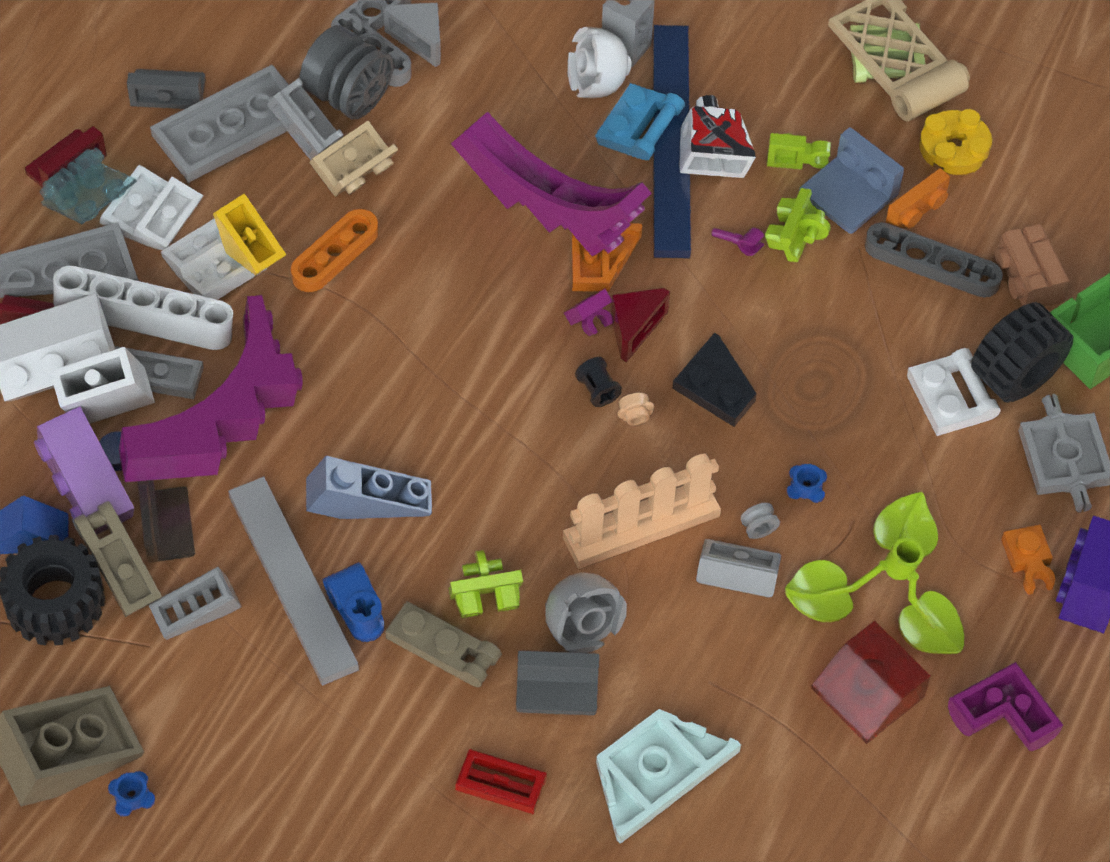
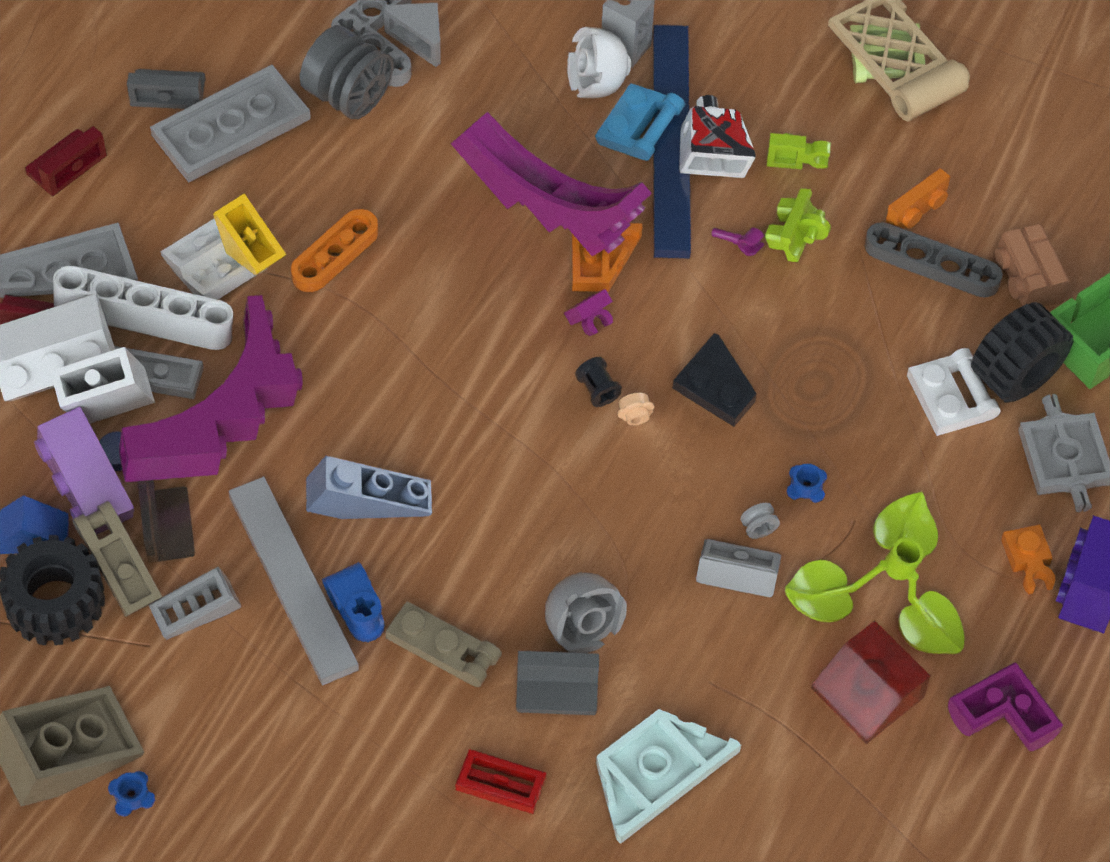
(85, 188): clear light blue hinge -> none
(152, 209): white slope -> none
(303, 119): light grey hinge -> none
(353, 158): tan bracket -> none
(468, 591): lime hips -> none
(636, 317): dark red slope -> none
(640, 523): light nougat fence -> none
(855, 182): sand blue bracket -> none
(959, 125): yellow plate -> none

